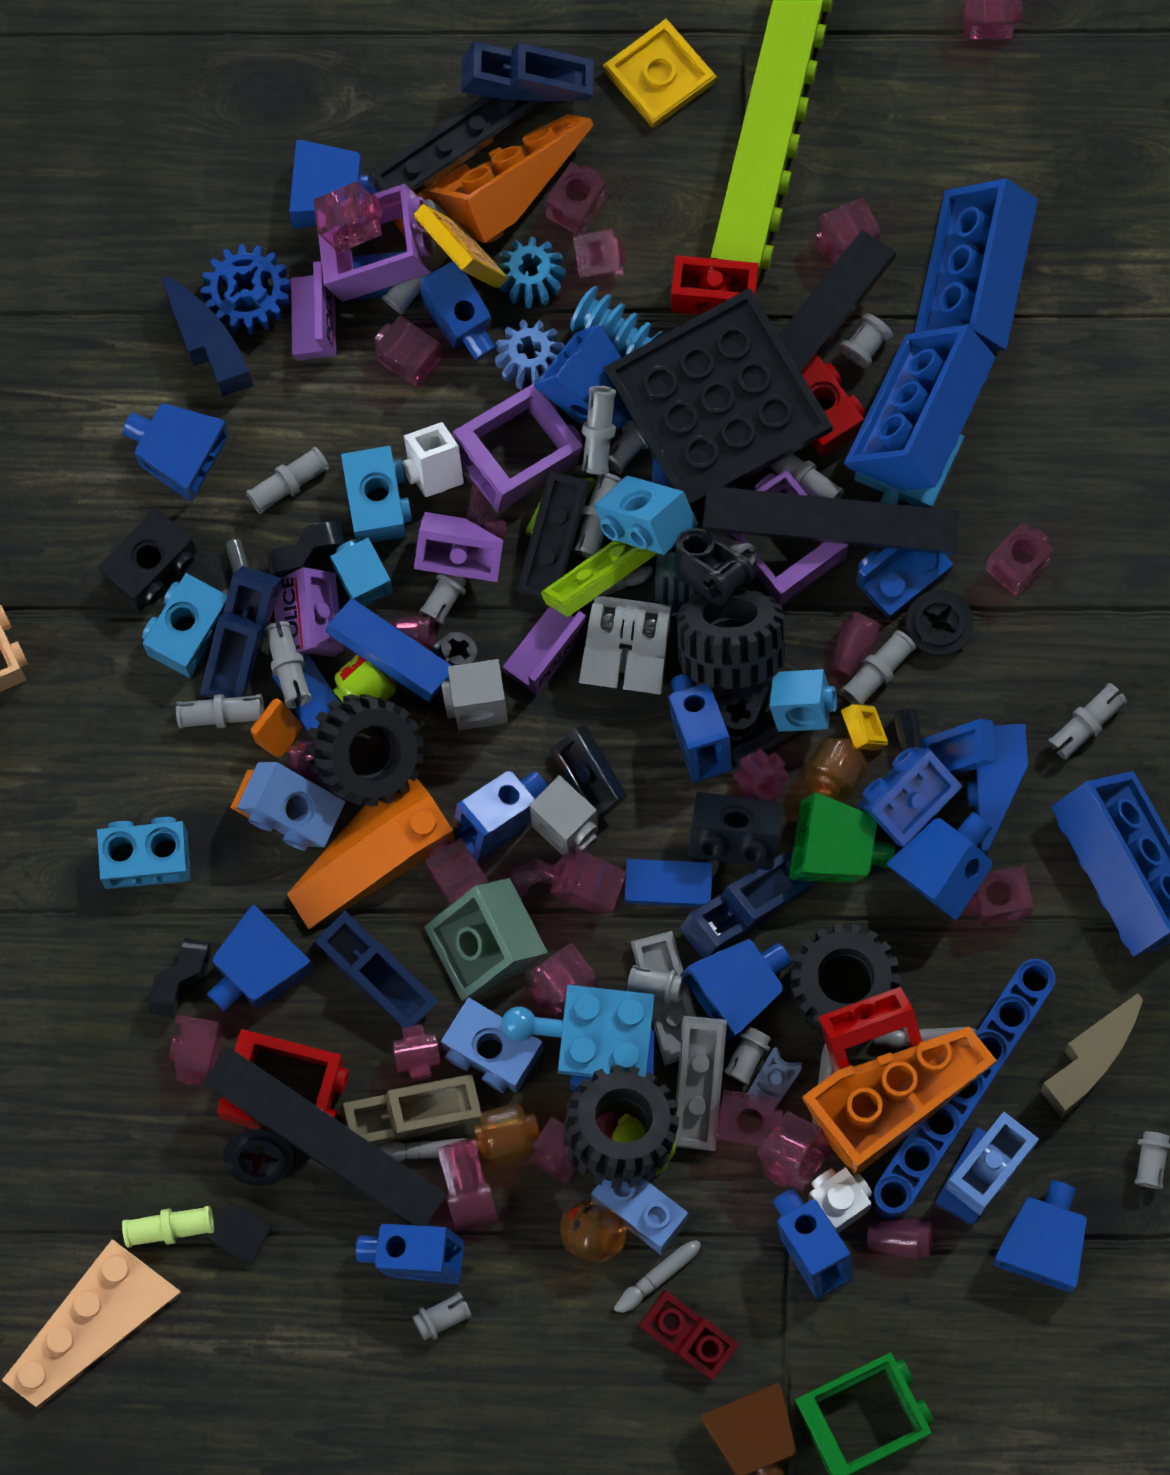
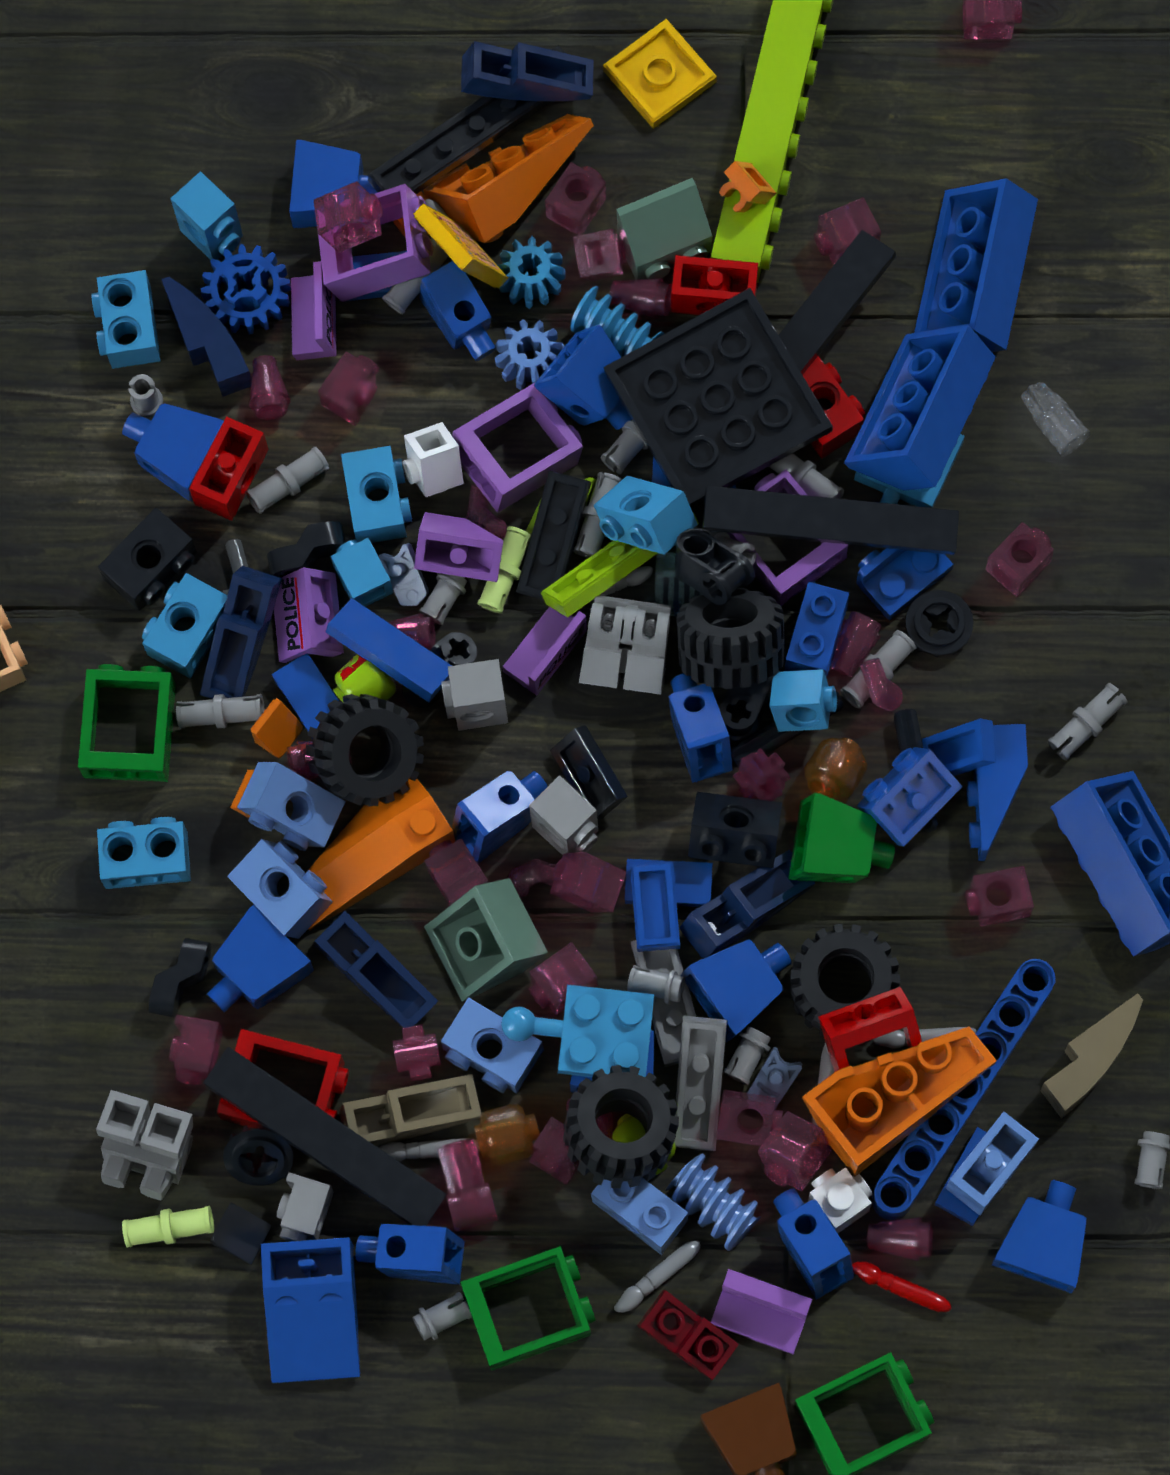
(97, 1315): light nougat wing -> none
(127, 765): none -> green window
(133, 318): none -> dark azure brick
(143, 1142): none -> light grey hips
(144, 395): none -> light grey pin
(207, 217): none -> dark azure brick
(229, 468): none -> red brick
(258, 880): none -> medium blue brick
(268, 391): none -> clear pink cone
(287, 664): light grey pin -> none
(303, 1209): none -> light grey brick
(311, 1309): none -> blue slope
(349, 386): none -> clear pink brick
(405, 580): none -> sand blue piece
(407, 351): clear pink brick -> none
(513, 551): none -> yellowish green pin
(568, 1274): none -> green window
(593, 1232): clear orange head -> none
(598, 430): light grey pin -> none
(643, 296): none -> clear pink cone
(655, 906): none -> blue tile
(663, 227): none -> sand green slope
(714, 1202): none -> medium blue piece
(749, 183): none -> orange tile
(761, 1311): none -> medium lavender panel
(817, 629): none -> blue brick
(864, 727): yellow tile -> none
(866, 340): light grey bush -> none
(873, 1275): none -> red piece
(881, 690): none -> clear pink arm
(945, 863): blue torso -> none
(1055, 418): none -> clear hinge

